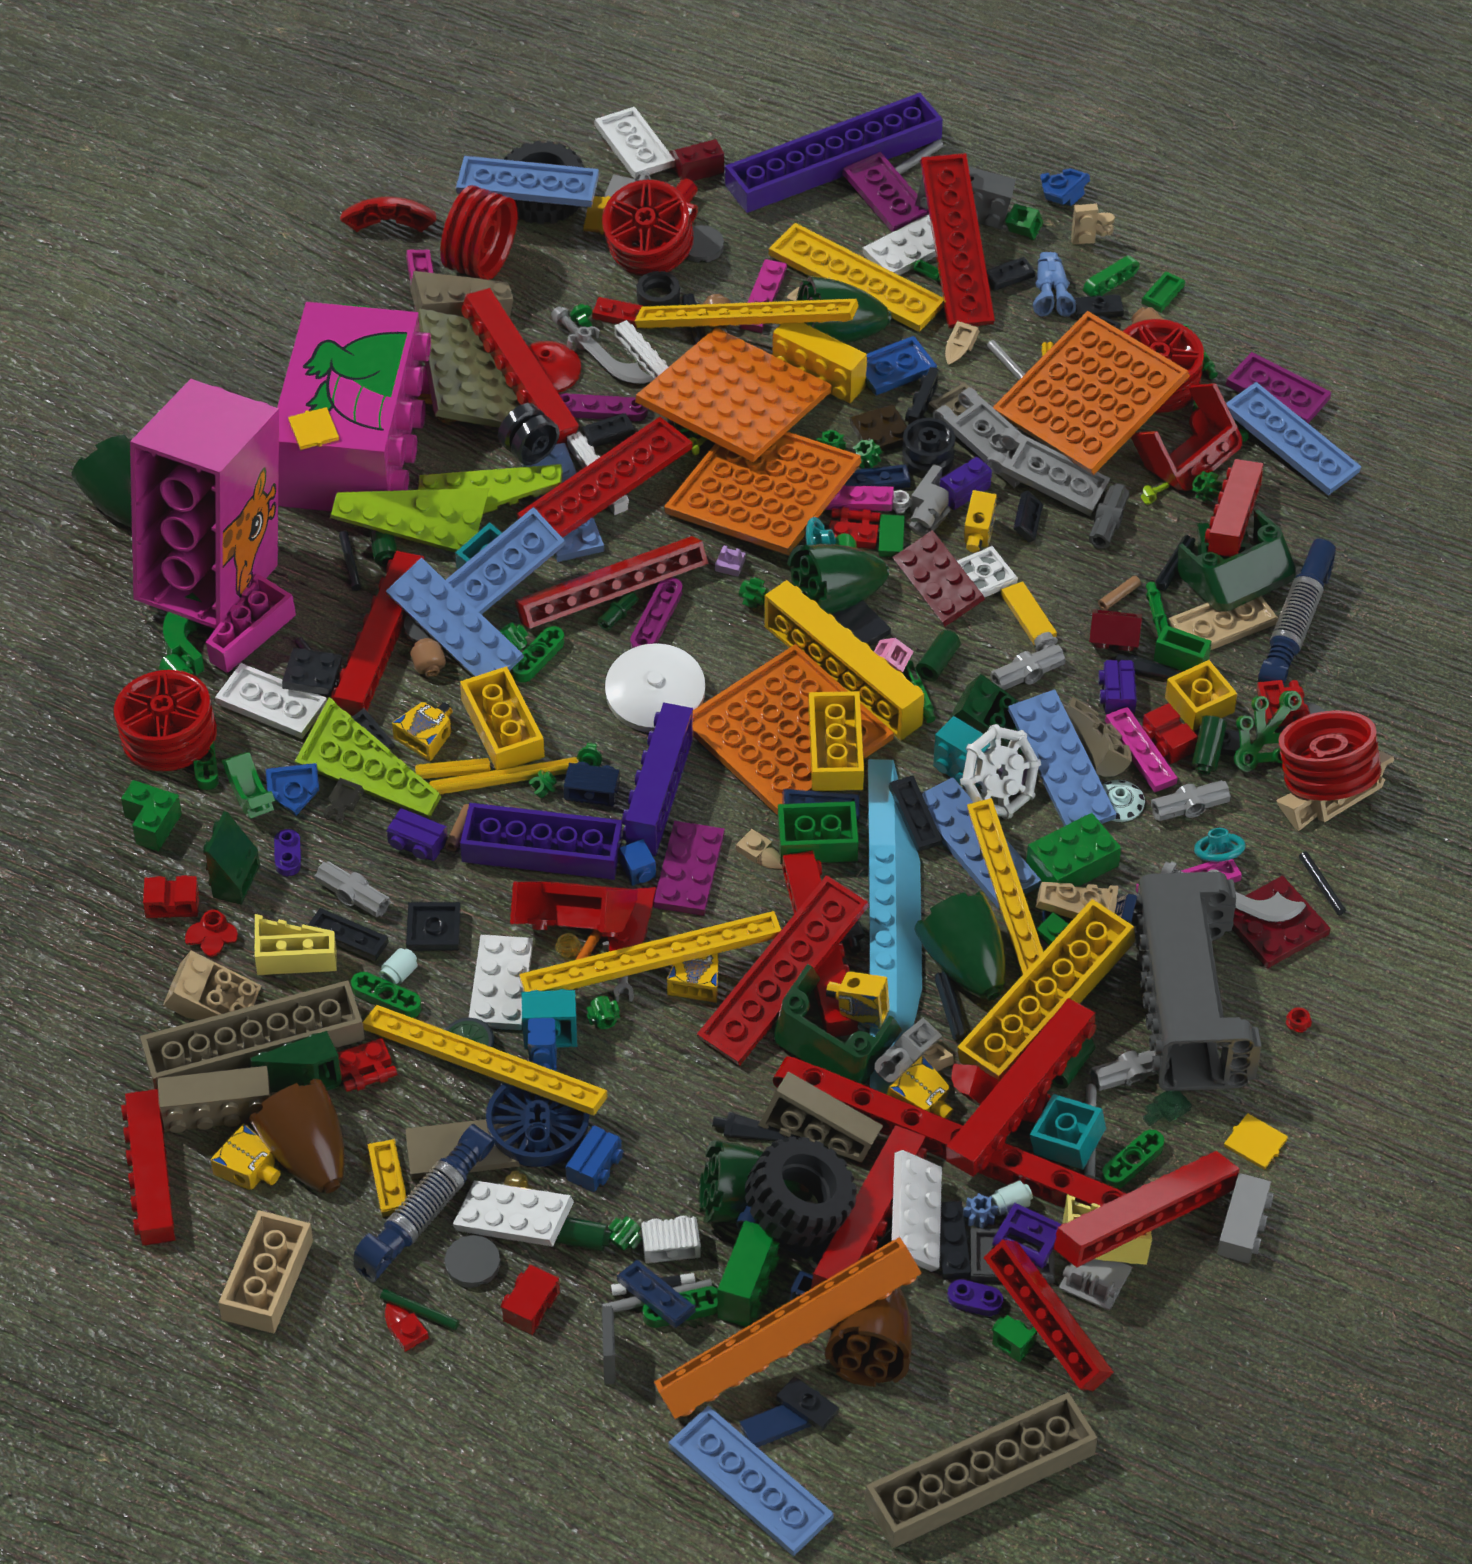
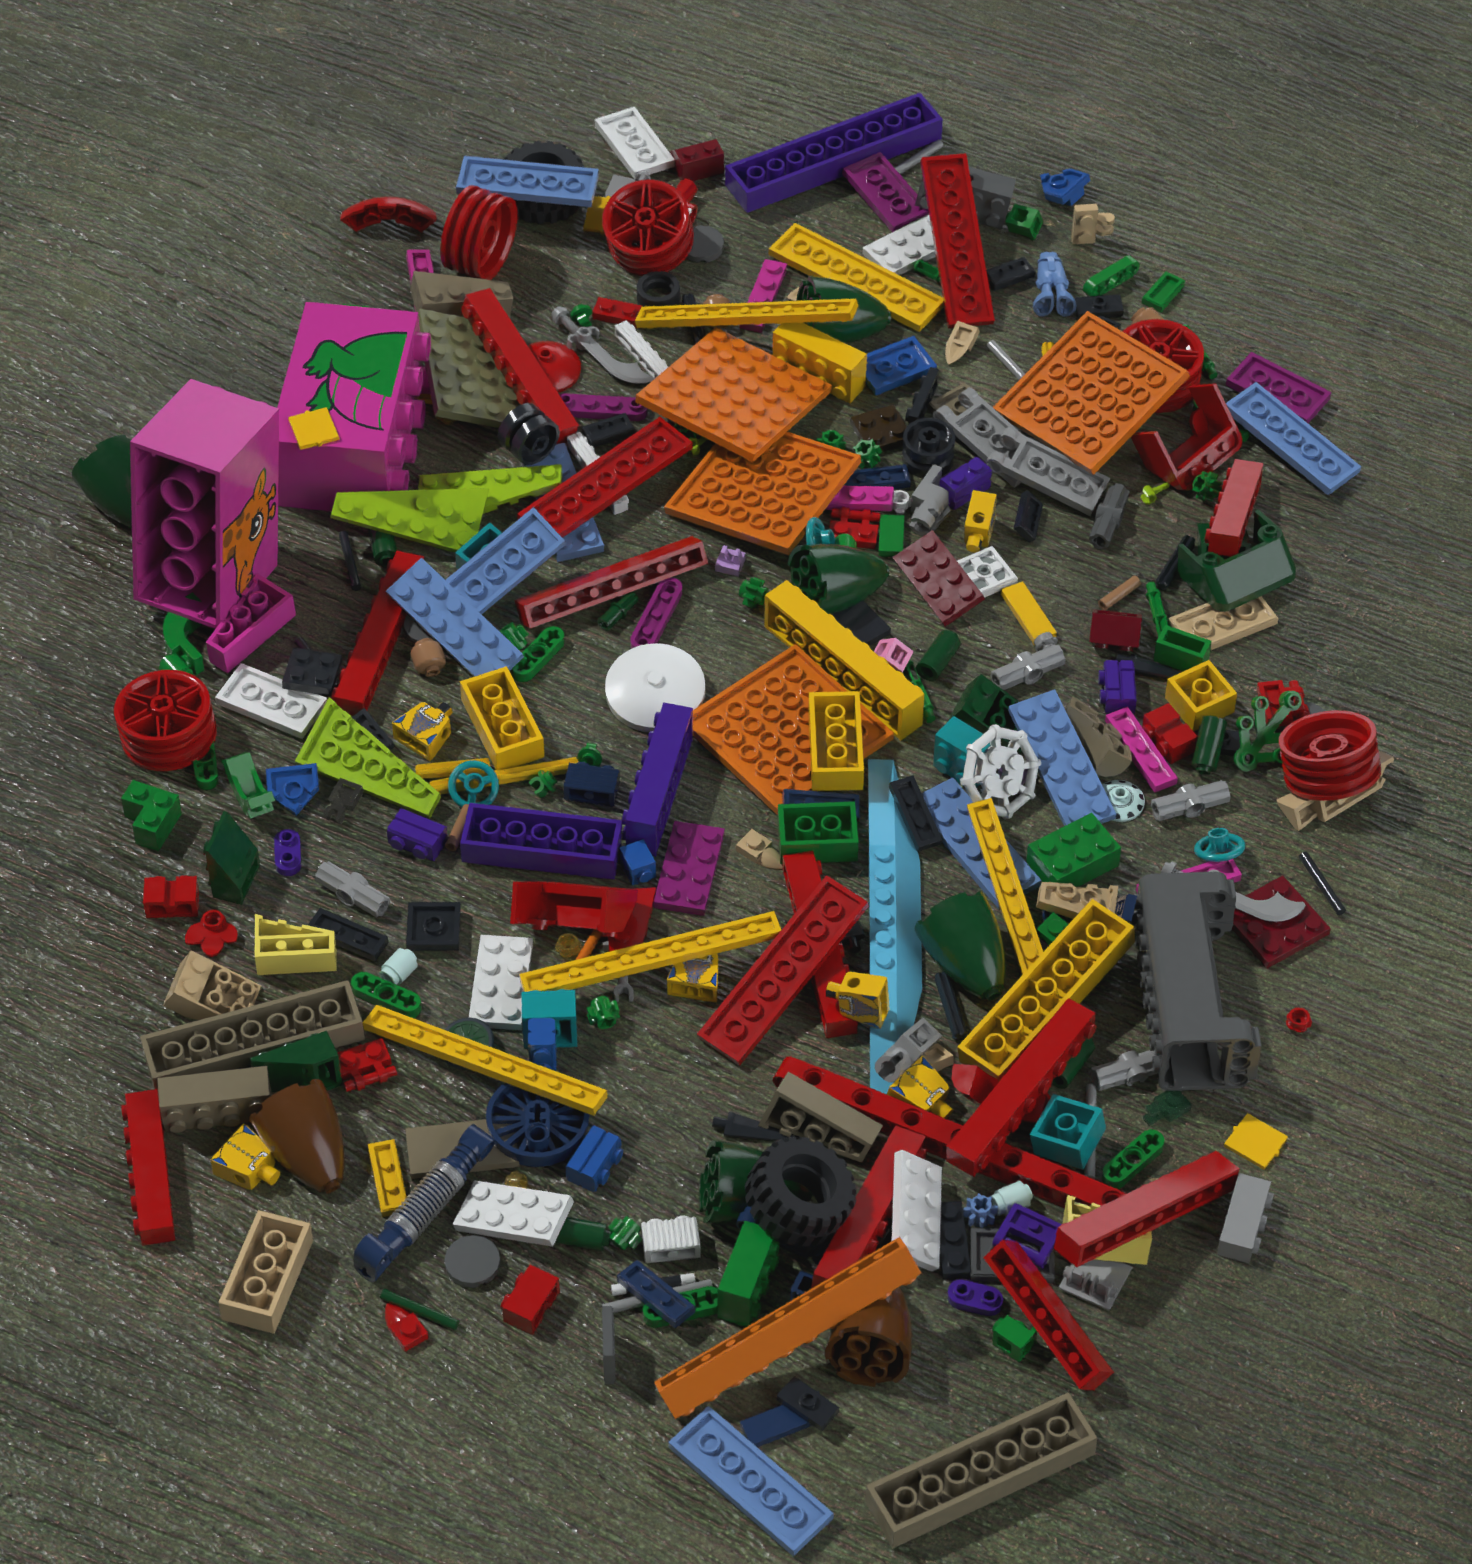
(458, 773): none -> teal piece
(815, 1046): dark green windscreen -> none
(1305, 597): dark blue piece -> none

